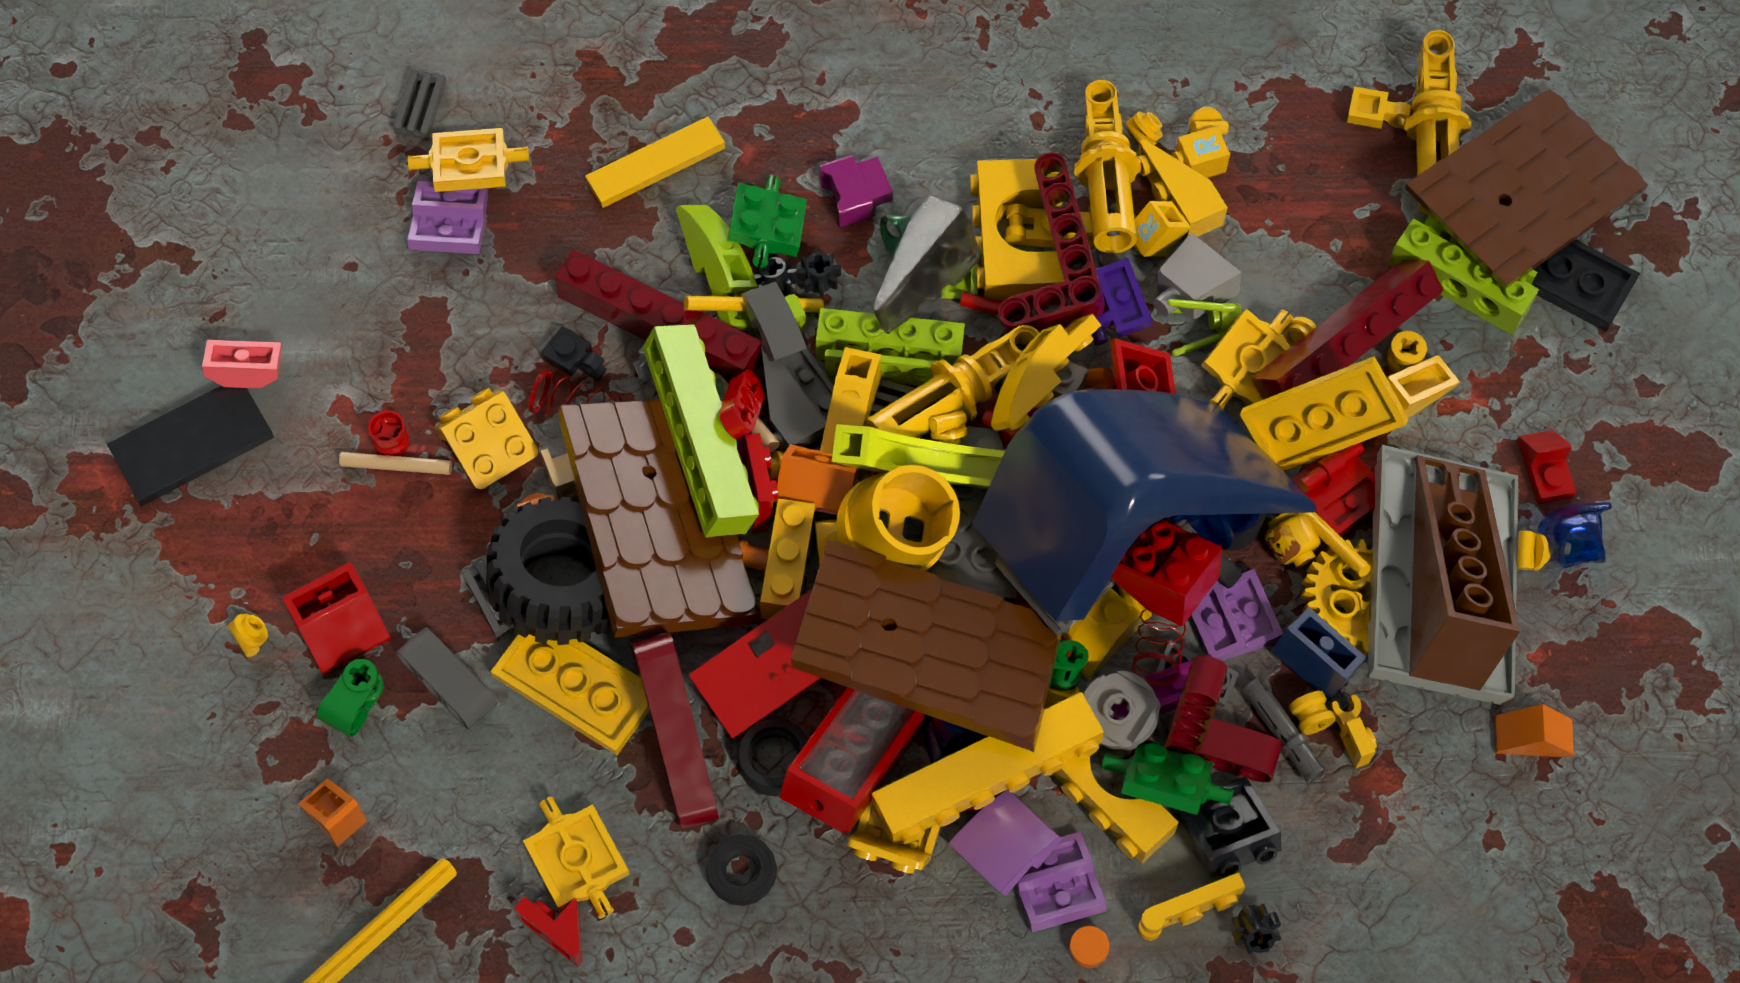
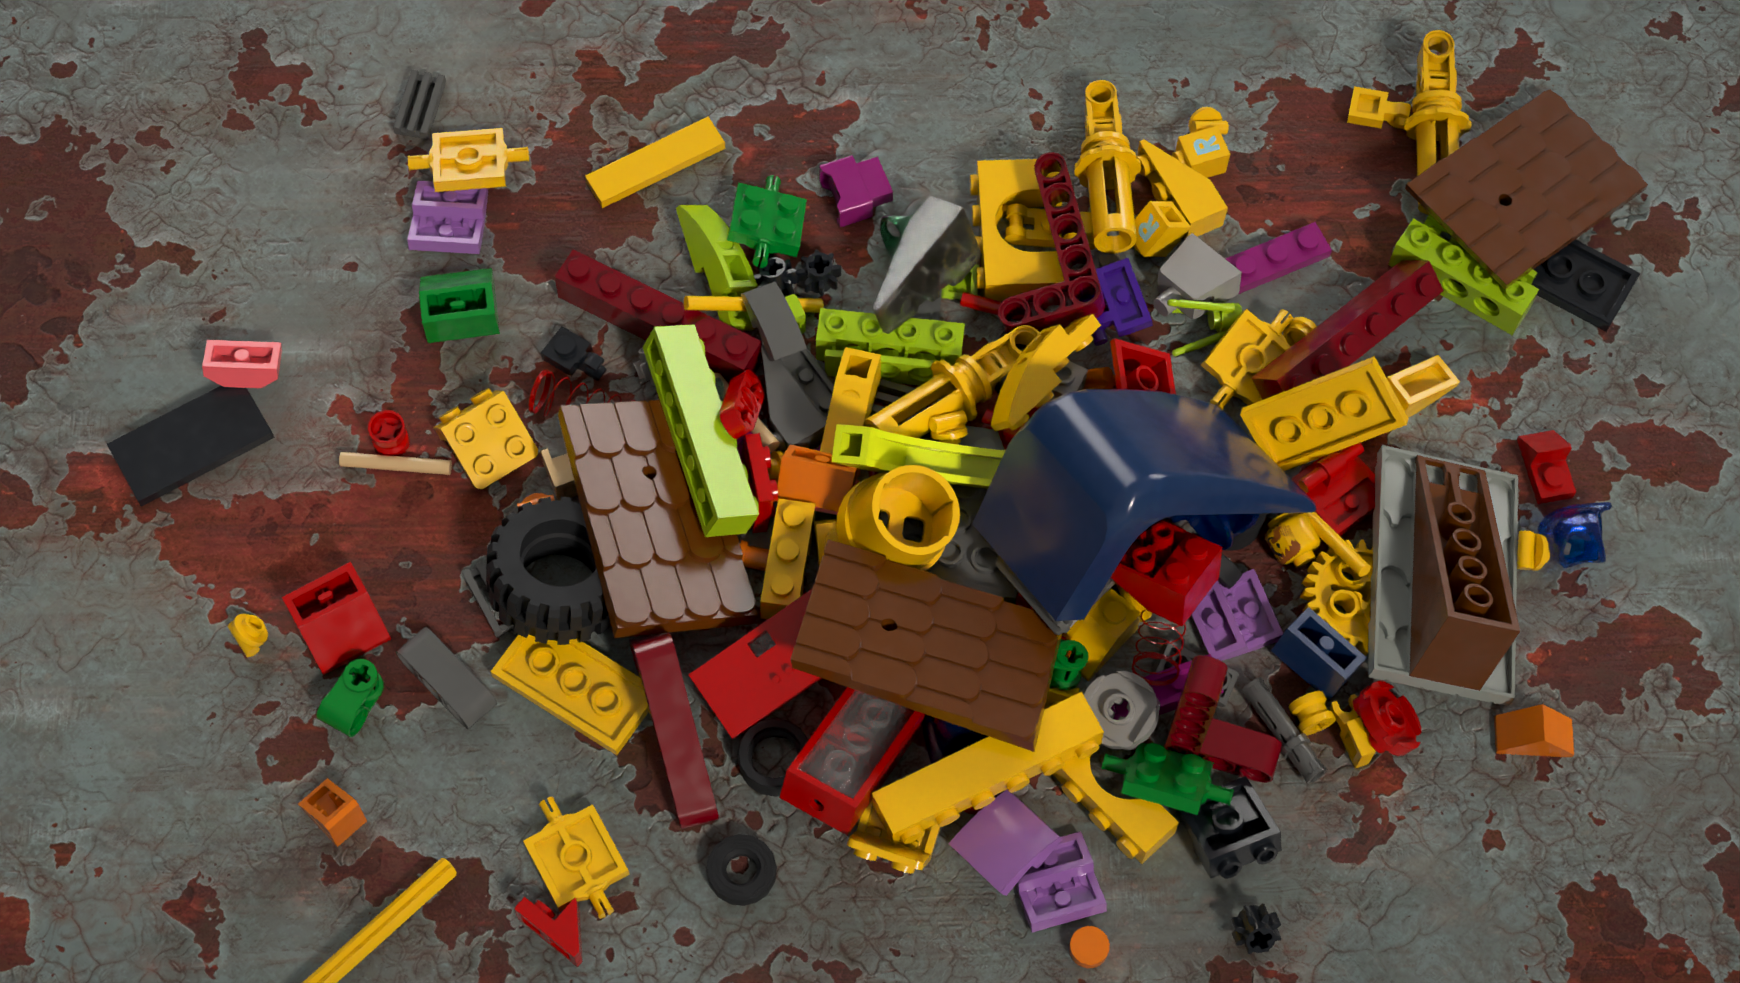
(458, 305): none -> green slope
(1145, 127): yellow plate -> none
(1190, 906): yellow plate -> none
(1280, 256): none -> magenta plate
(1388, 719): none -> red plate
(1399, 360): yellow wheel -> none

